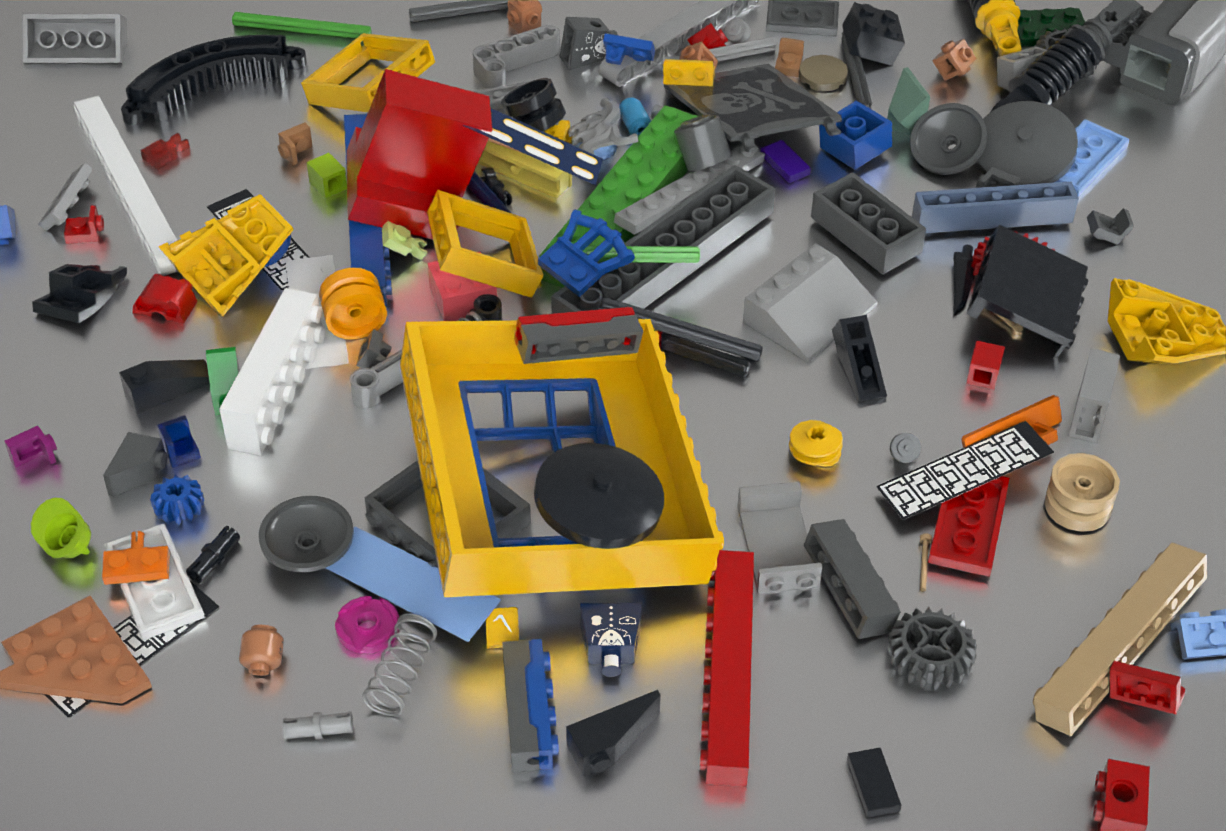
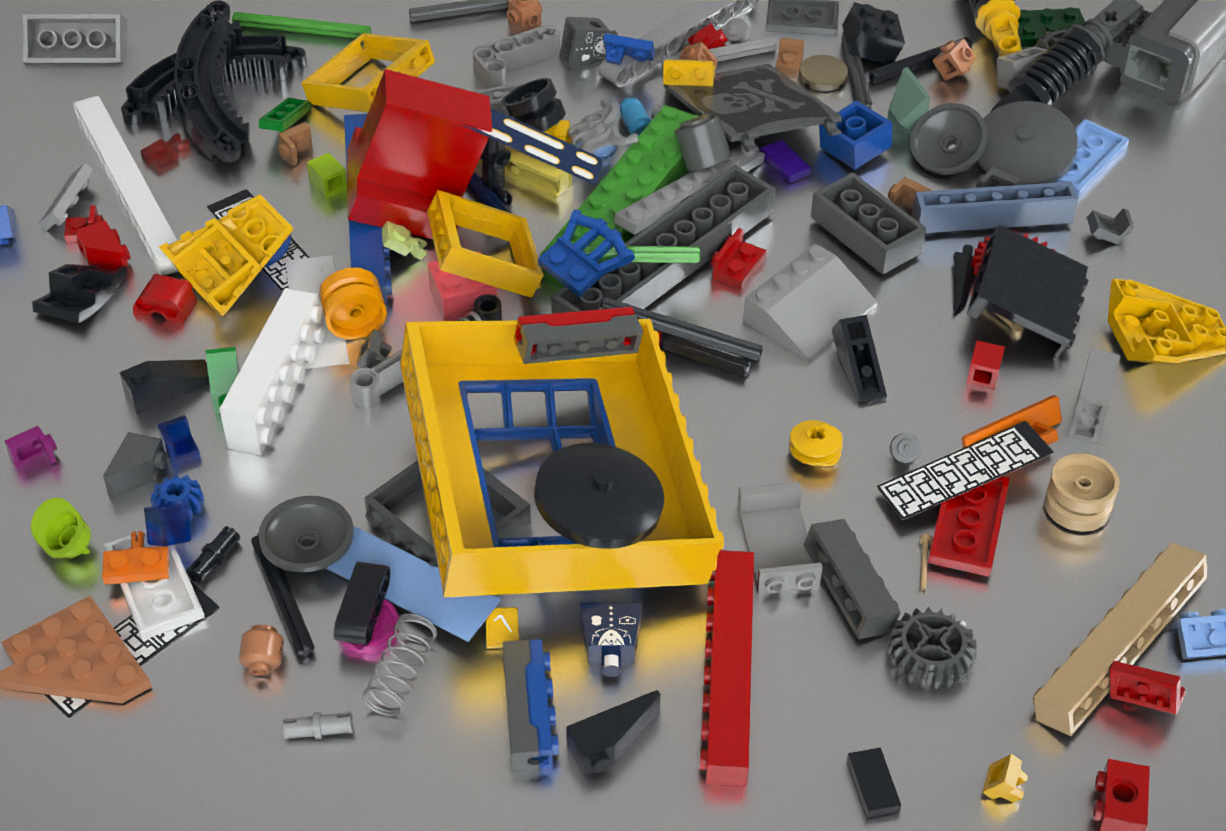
(102, 246): none -> red slope
(167, 524): none -> clear blue panel
(199, 84): none -> black gear
(285, 114): none -> green tile
(285, 603): none -> black axle
(362, 603): none -> black beam
(494, 159): none -> black piece
(737, 260): none -> red bracket
(905, 191): none -> medium nougat bracket
(913, 63): none -> black axle
(1003, 778): none -> yellow tile

